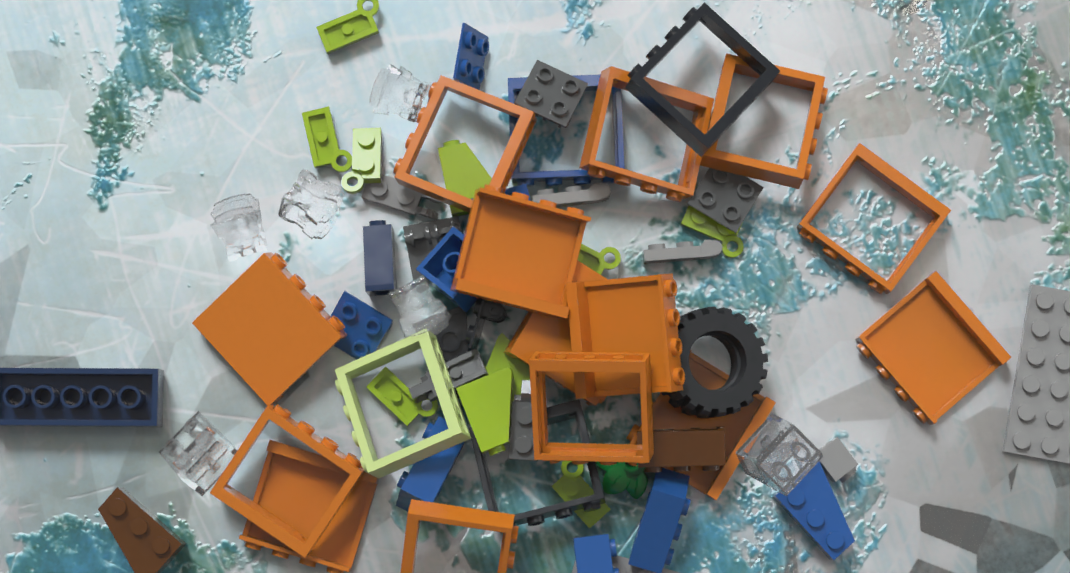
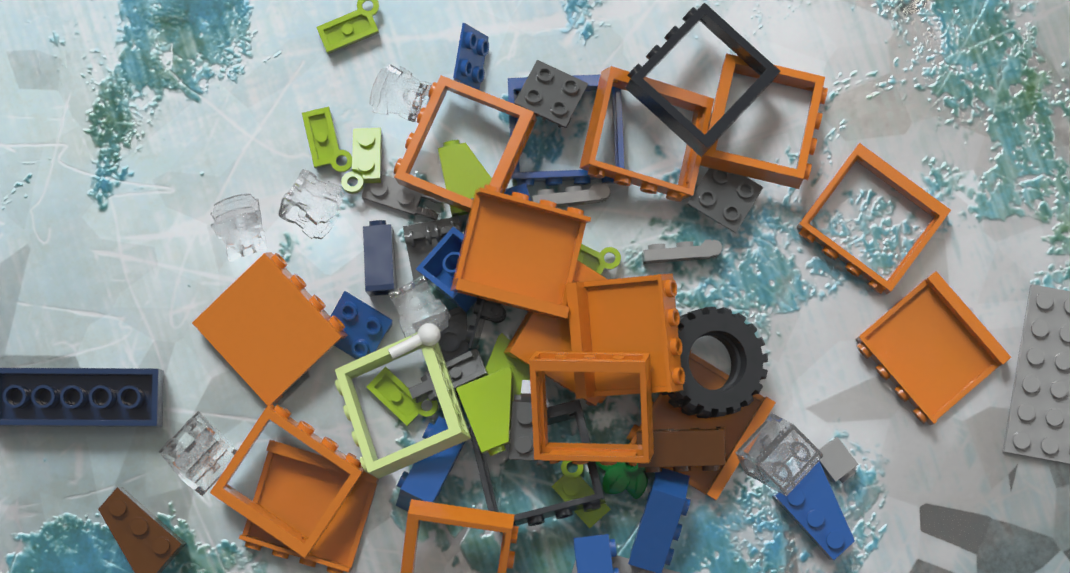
(427, 335): none -> white bar
(702, 224): lime hinge -> none

